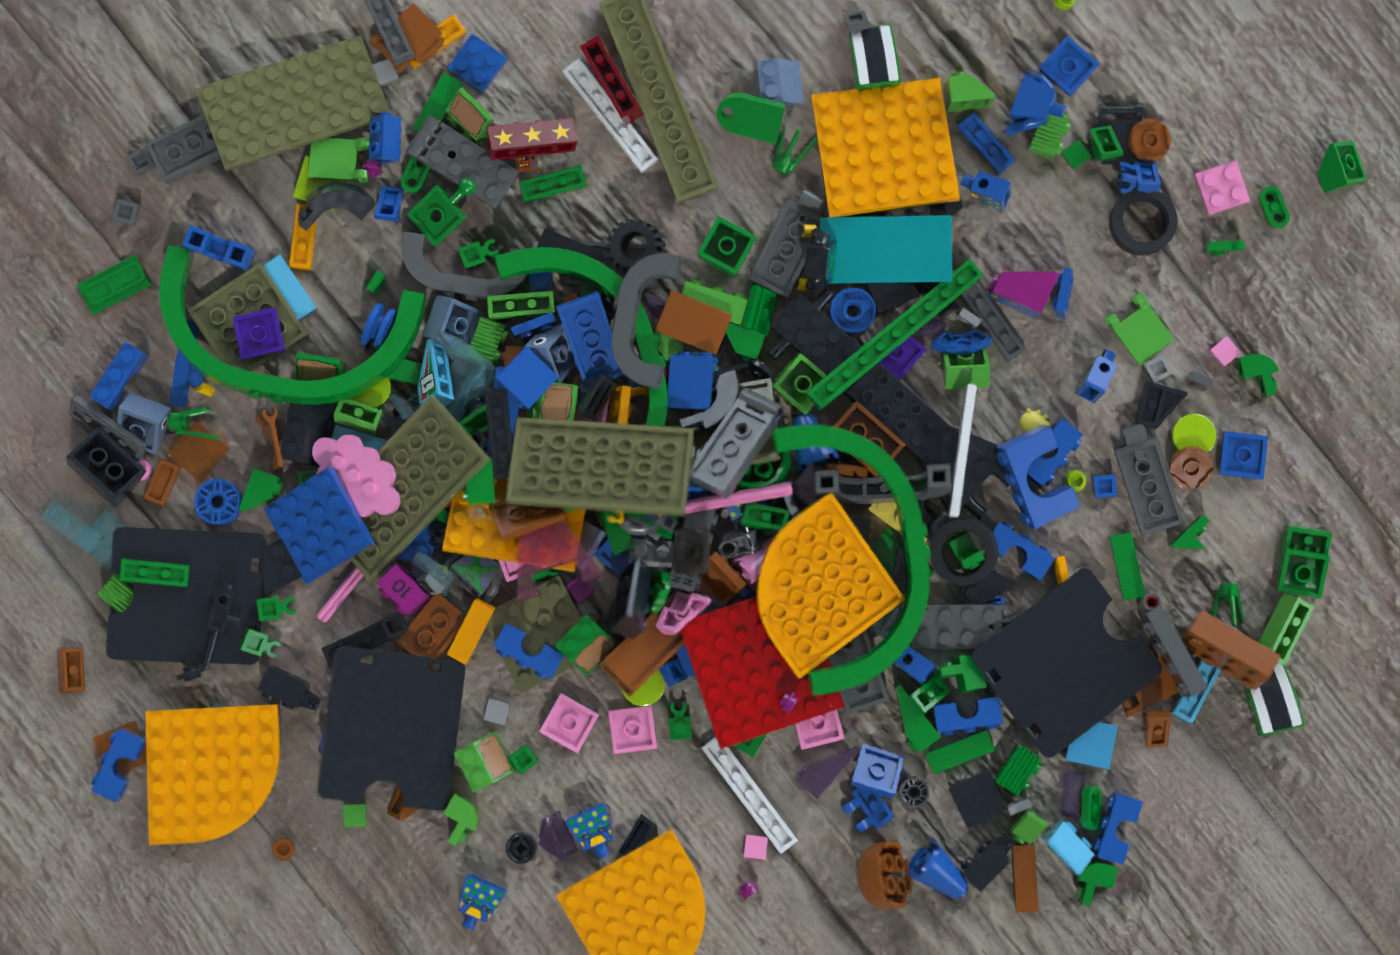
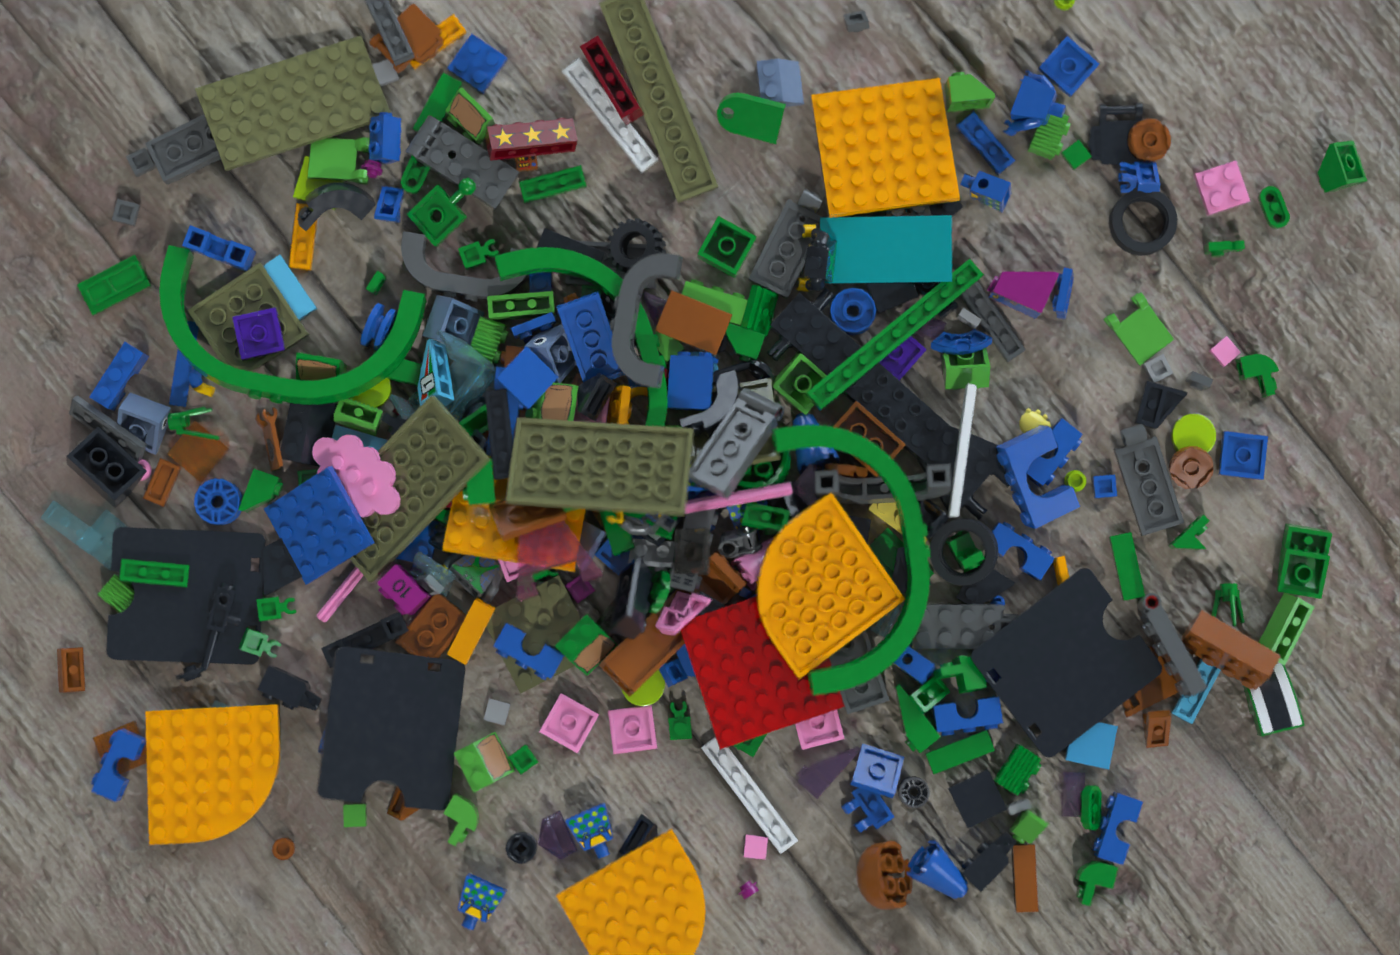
(783, 162): green plant -> none
(788, 702): magenta plate -> none
(874, 58): slope -> none
(1068, 846): medium azure slope -> none
(1097, 377): blue torso -> none
(1105, 144): green slope -> none

